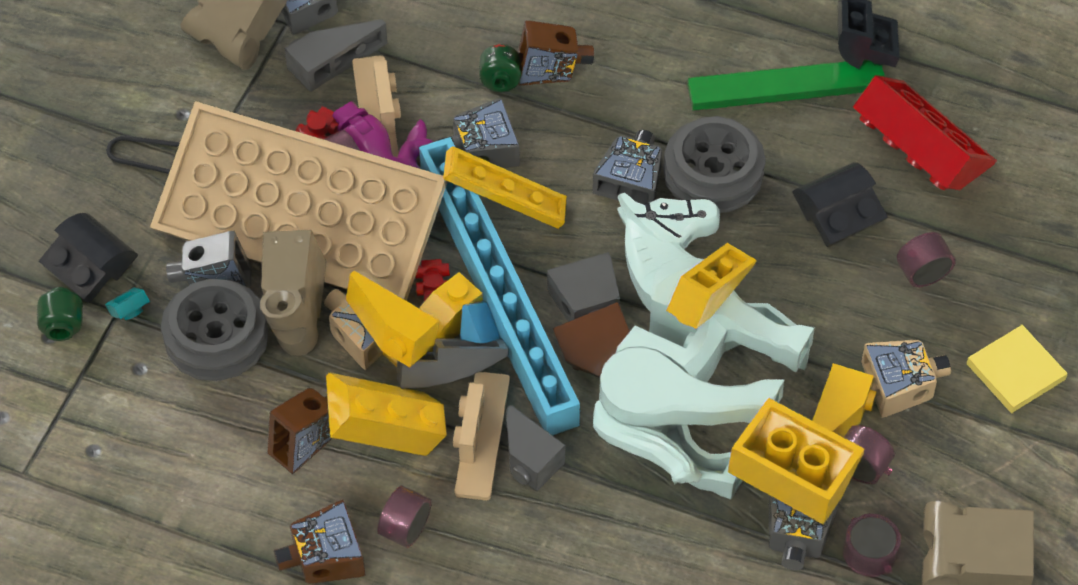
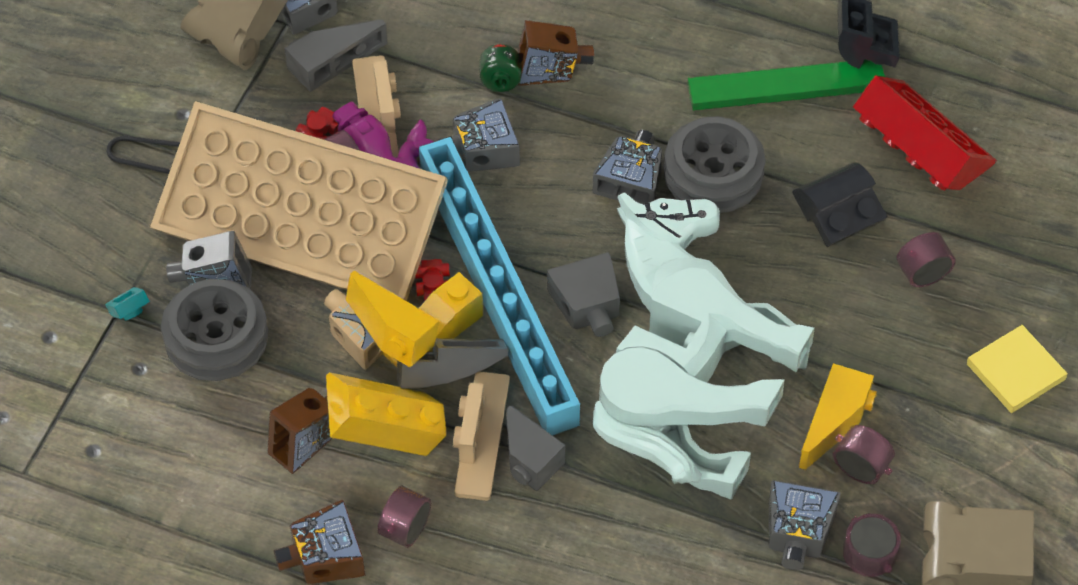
(59, 314): dark green head -> none
(87, 255): black brick -> none
(292, 288): dark tan piece -> none
(478, 323): dark azure slope -> none
(505, 187): yellow tile -> none
(592, 338): reddish brown slope -> none
(709, 285): yellow slope -> none
(795, 460): yellow slope -> none
(902, 374): torso -> none

